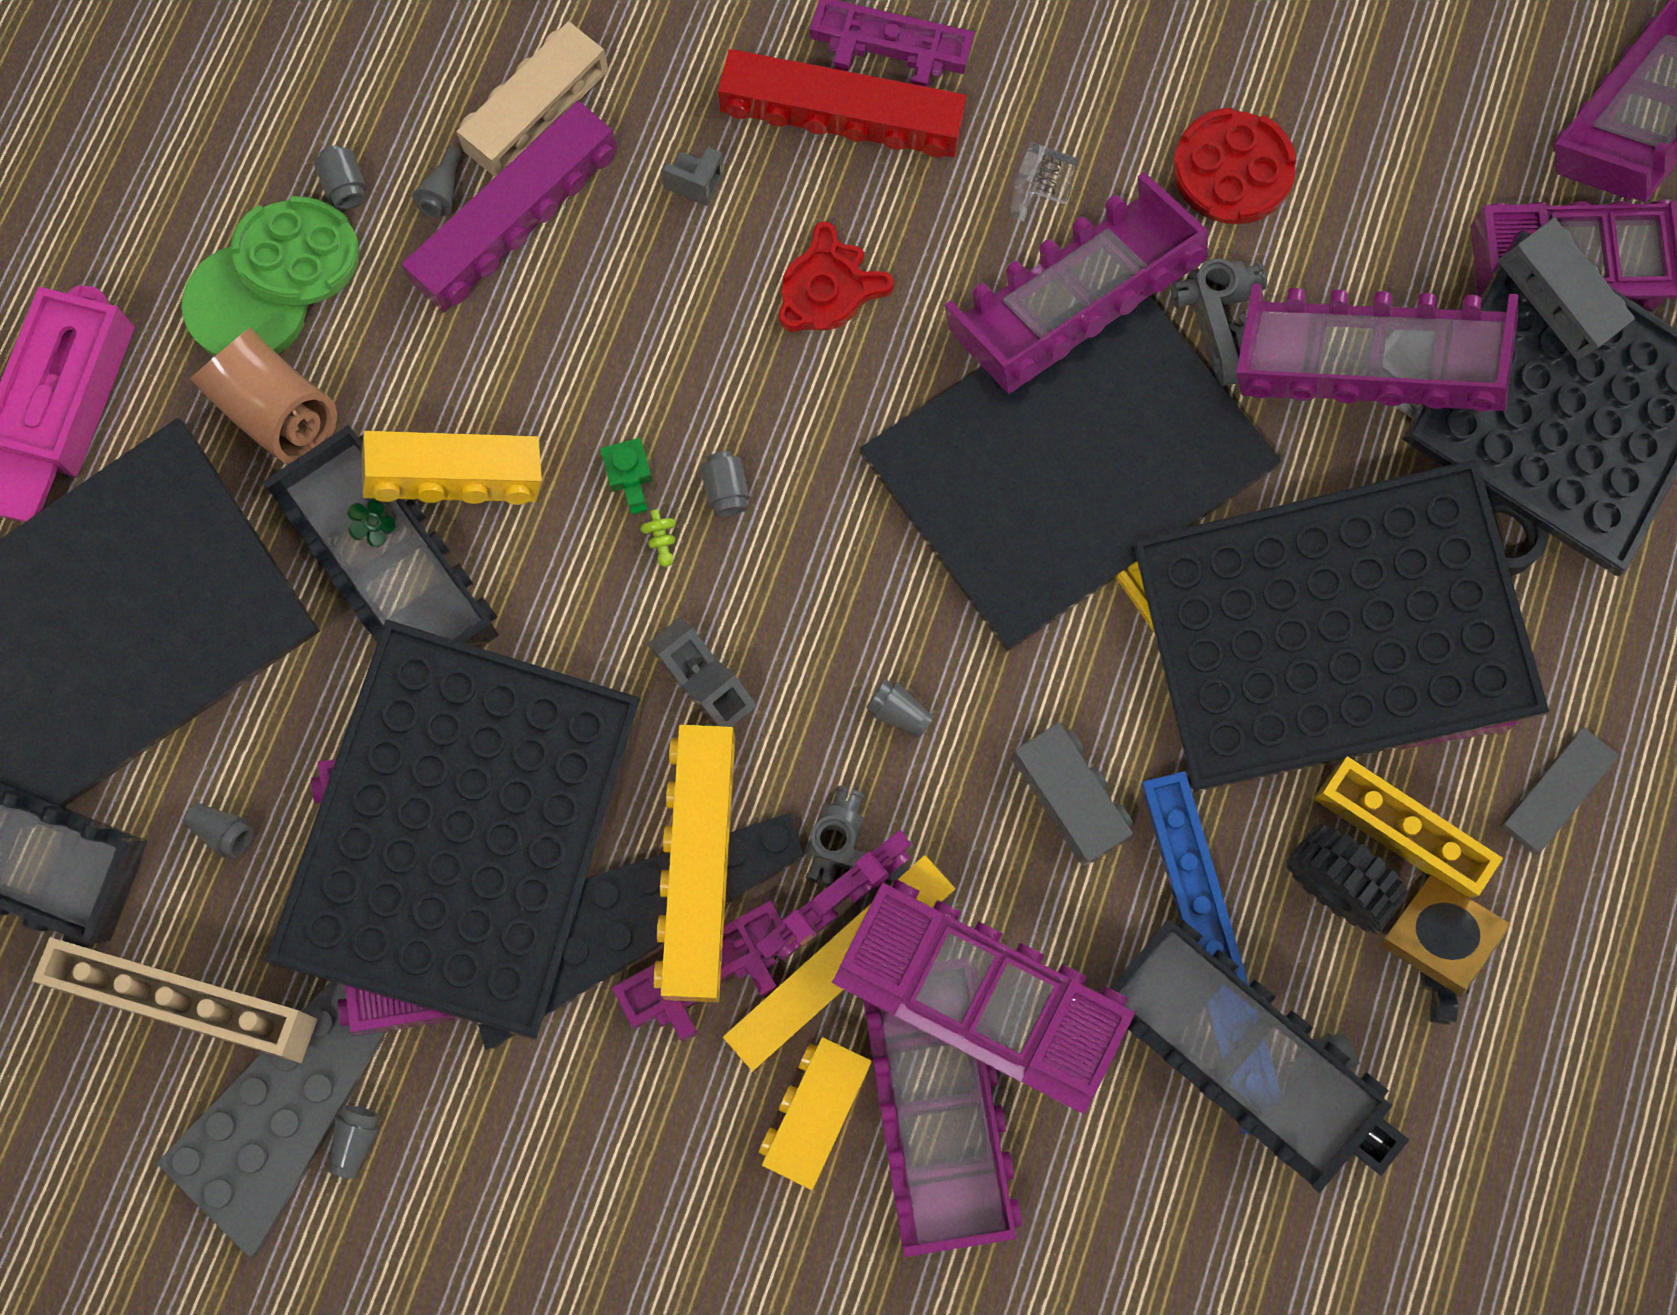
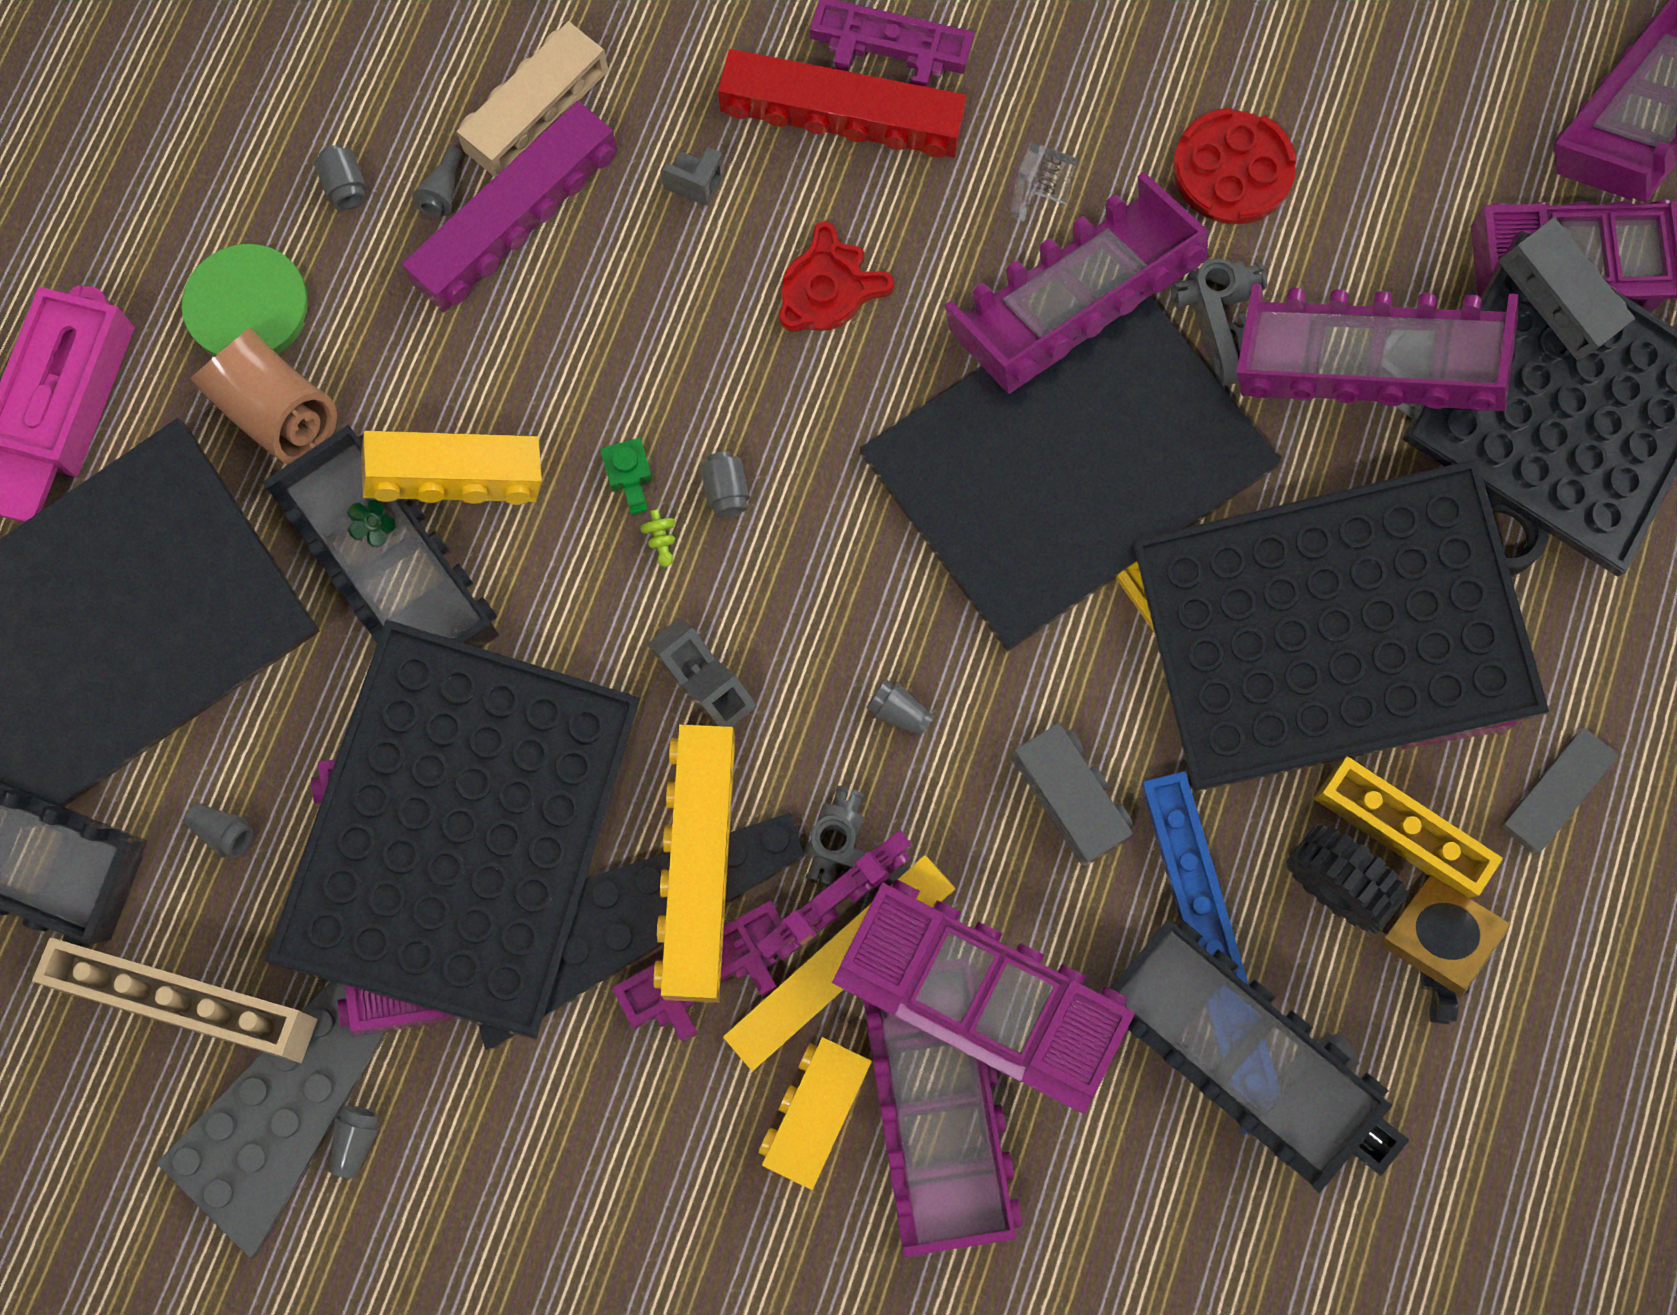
(295, 251): bright green tile -> none

